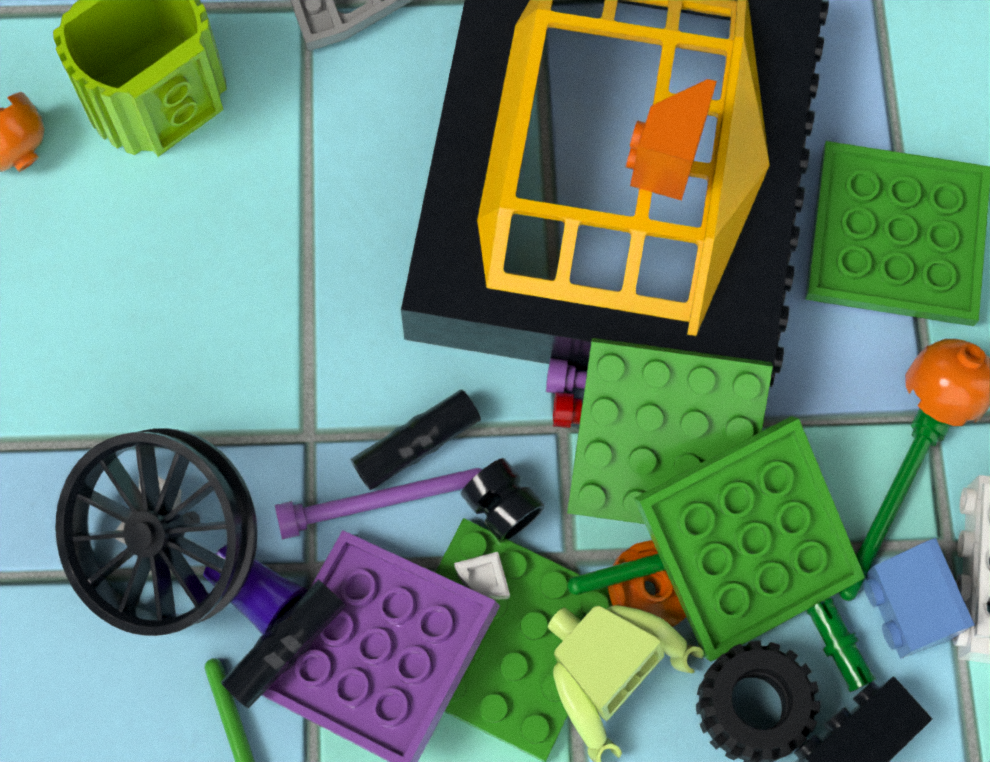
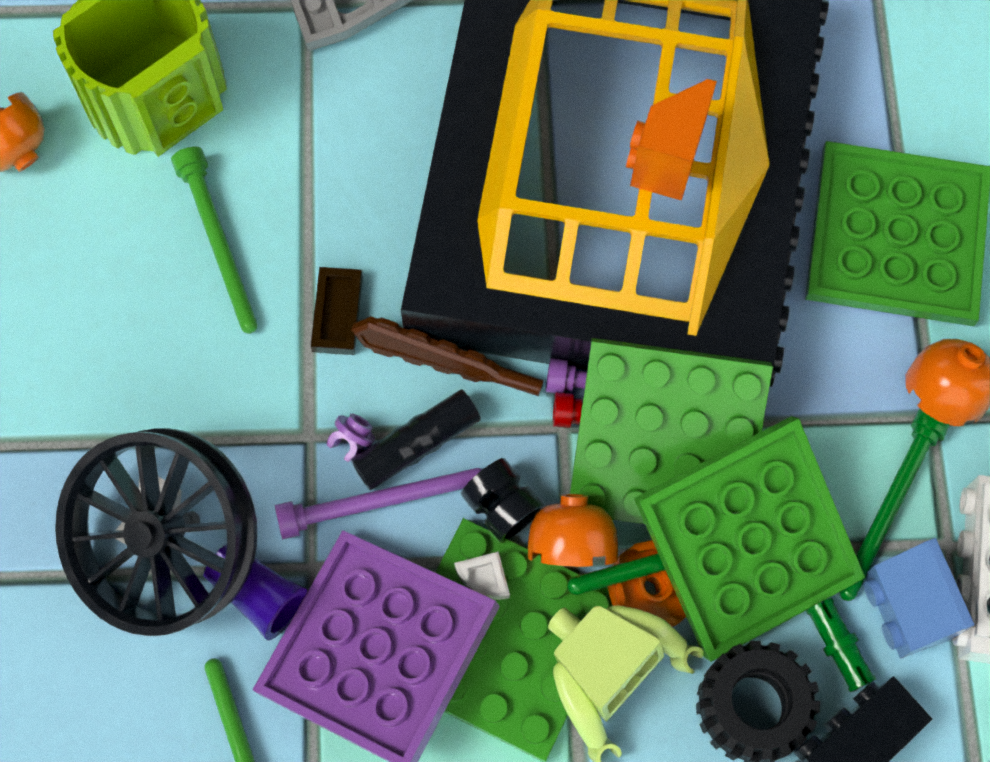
(191, 166): none -> bright green piece
(283, 644): black axle -> none
(336, 310): none -> dark brown tile
(355, 431): none -> medium lavender plate
(443, 356): none -> reddish brown sword
(573, 533): none -> orange cylinder

